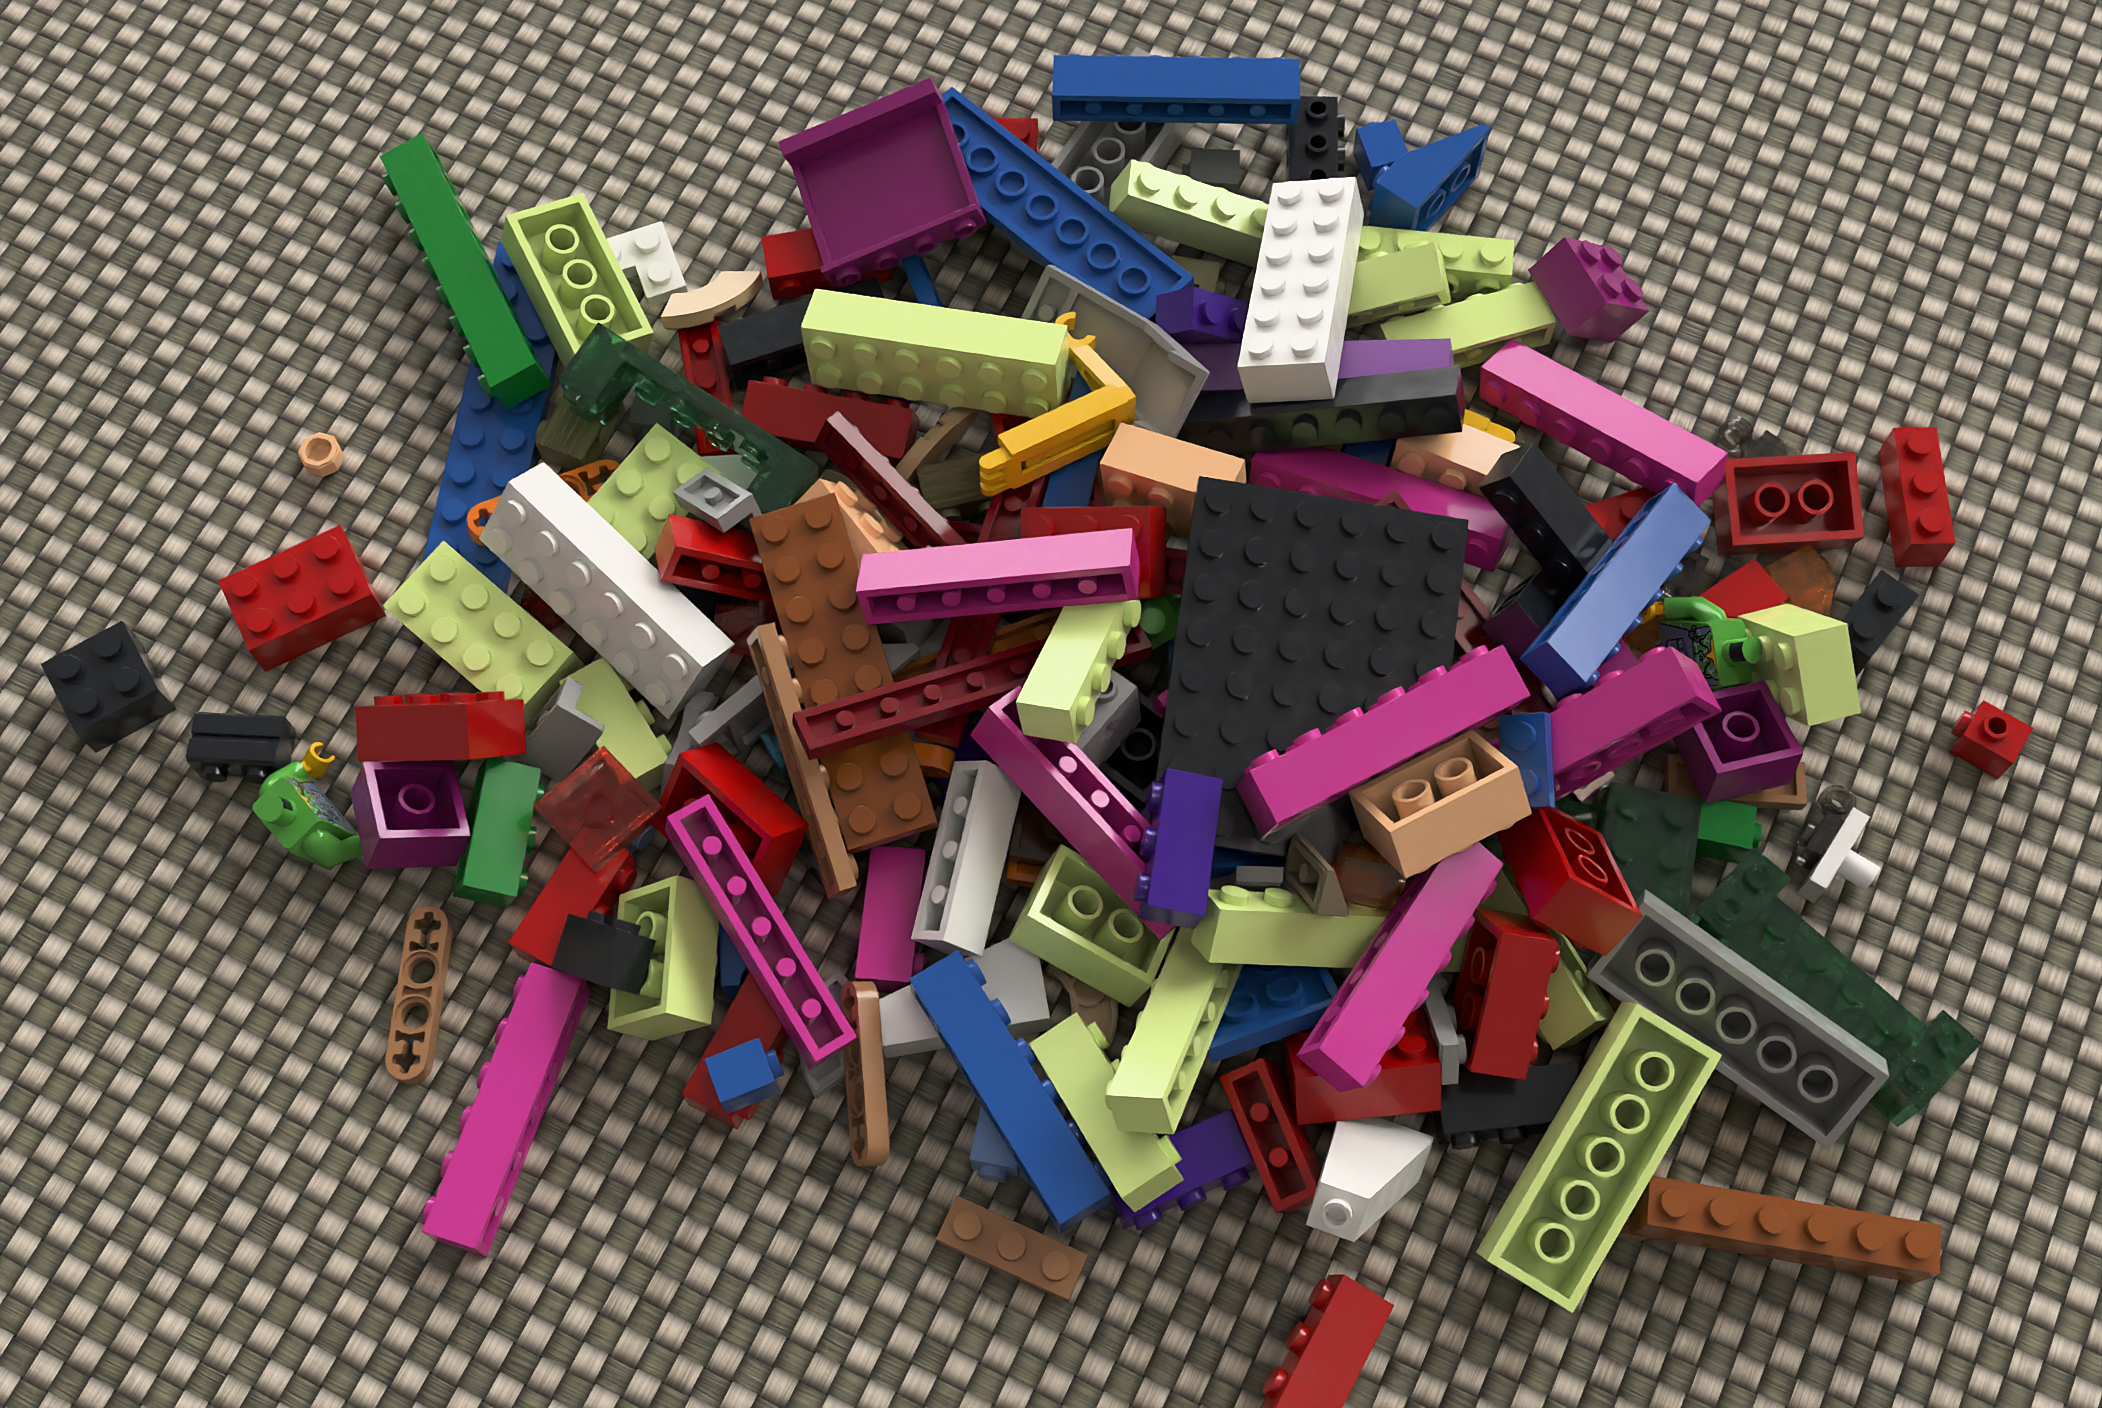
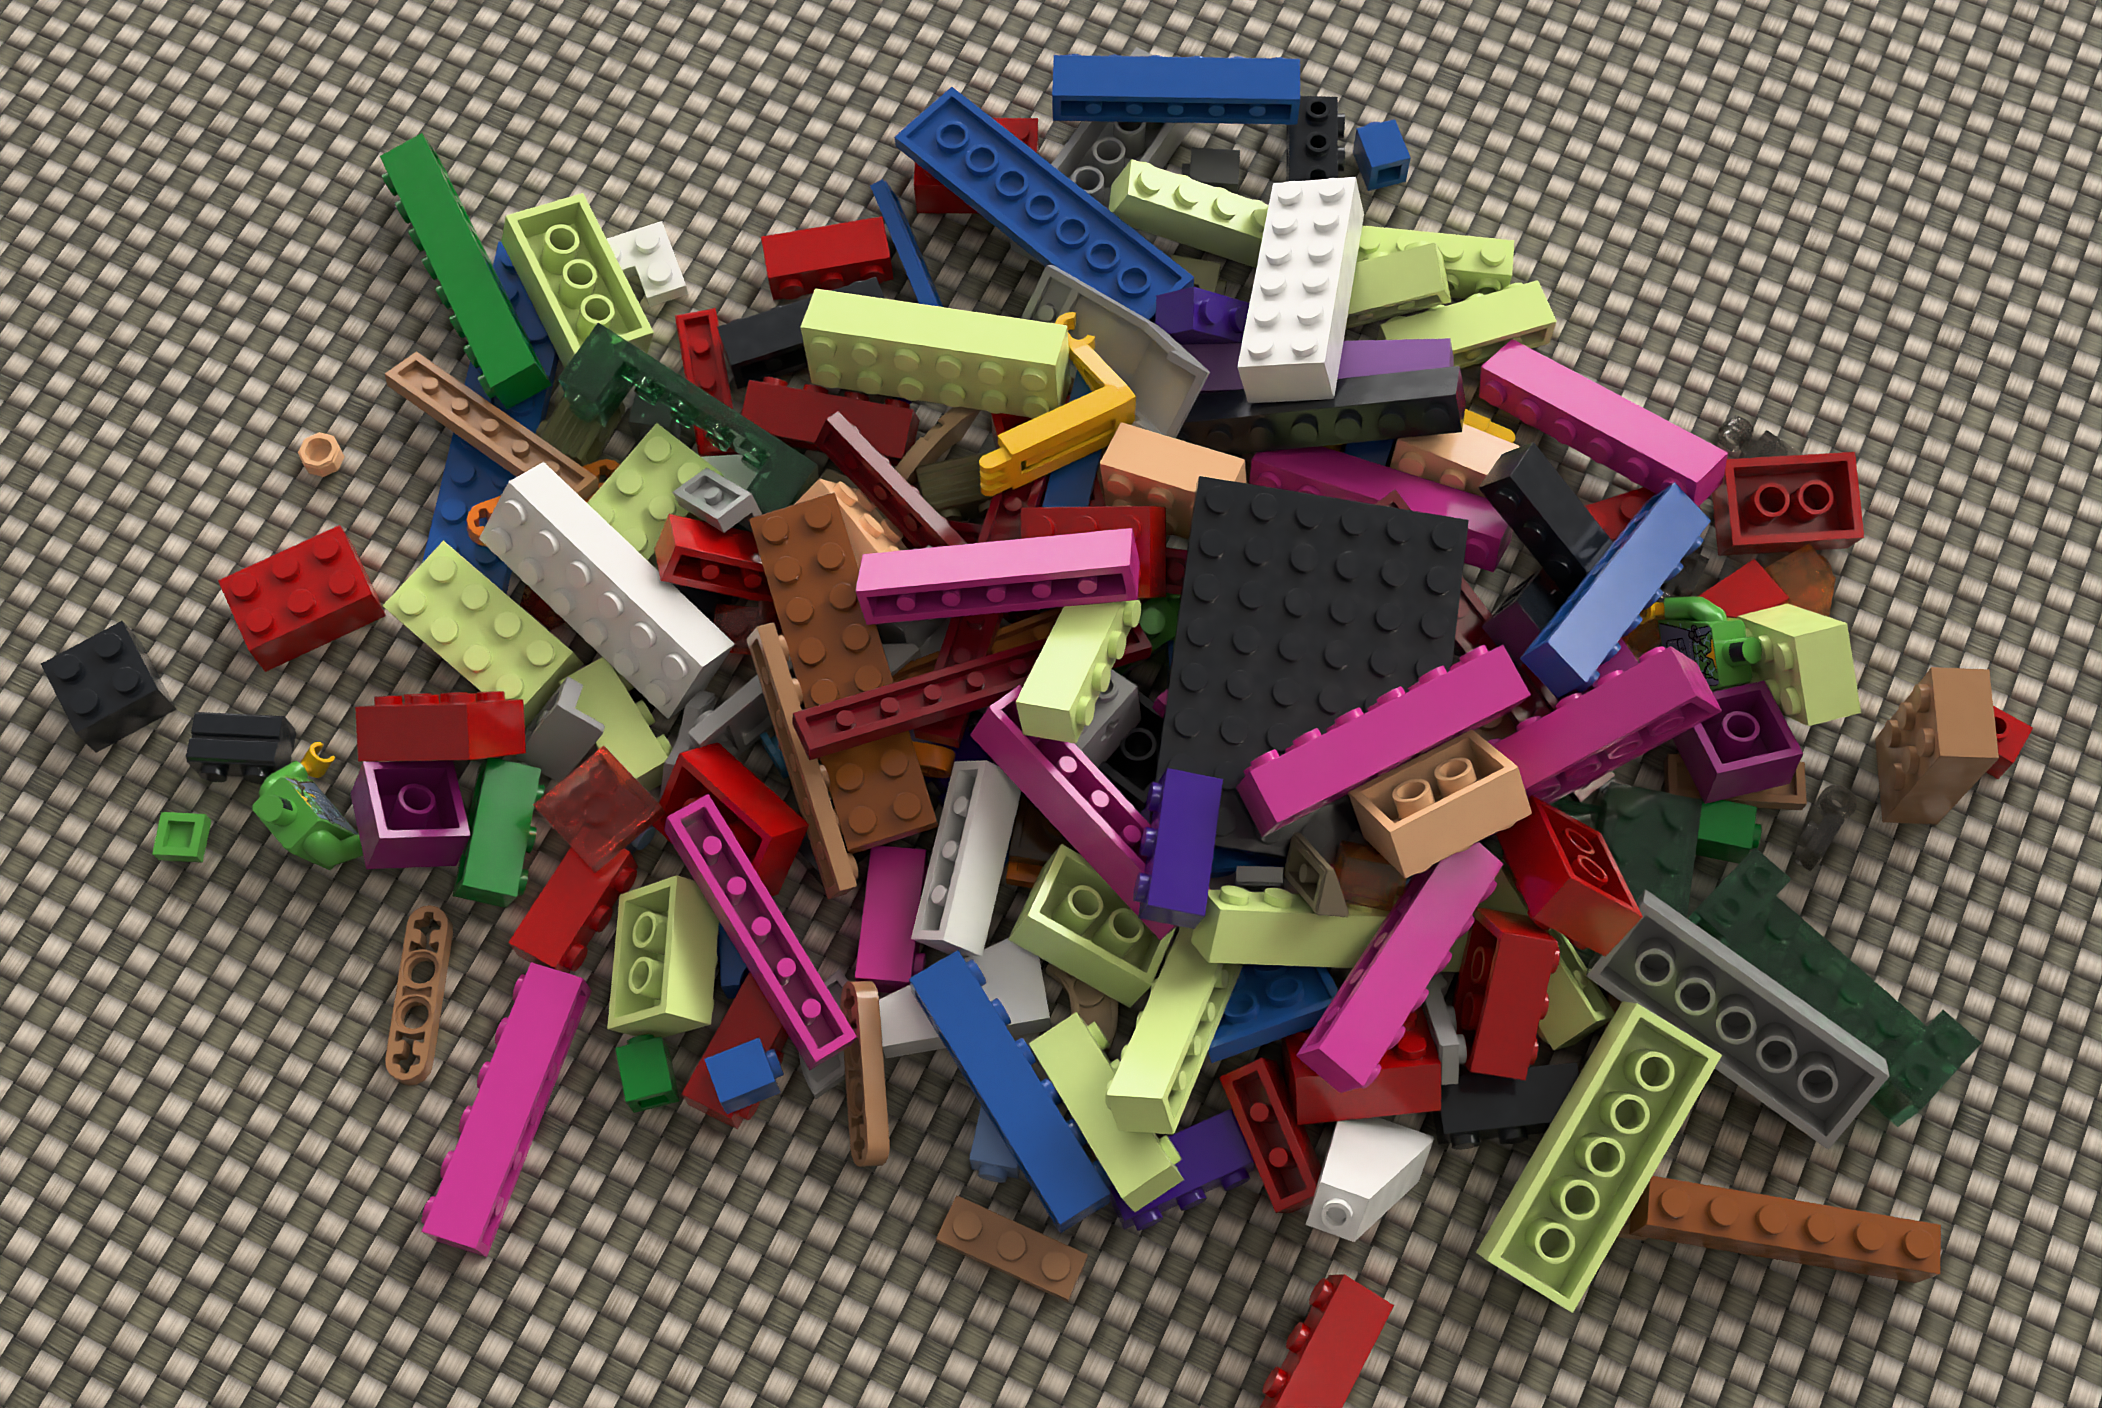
(181, 837): none -> bright green plate
(483, 423): none -> medium nougat plate
(604, 951): black brick -> none
(647, 1073): none -> green brick
(714, 299): tile -> none
(883, 183): magenta panel -> none
(1427, 181): blue slope -> none
(1528, 744): blue plate -> none
(1589, 289): magenta brick -> none
(1841, 860): white tile -> none
(1876, 616): black brick -> none
(1916, 497): red brick -> none
(1936, 745): none -> medium nougat brick

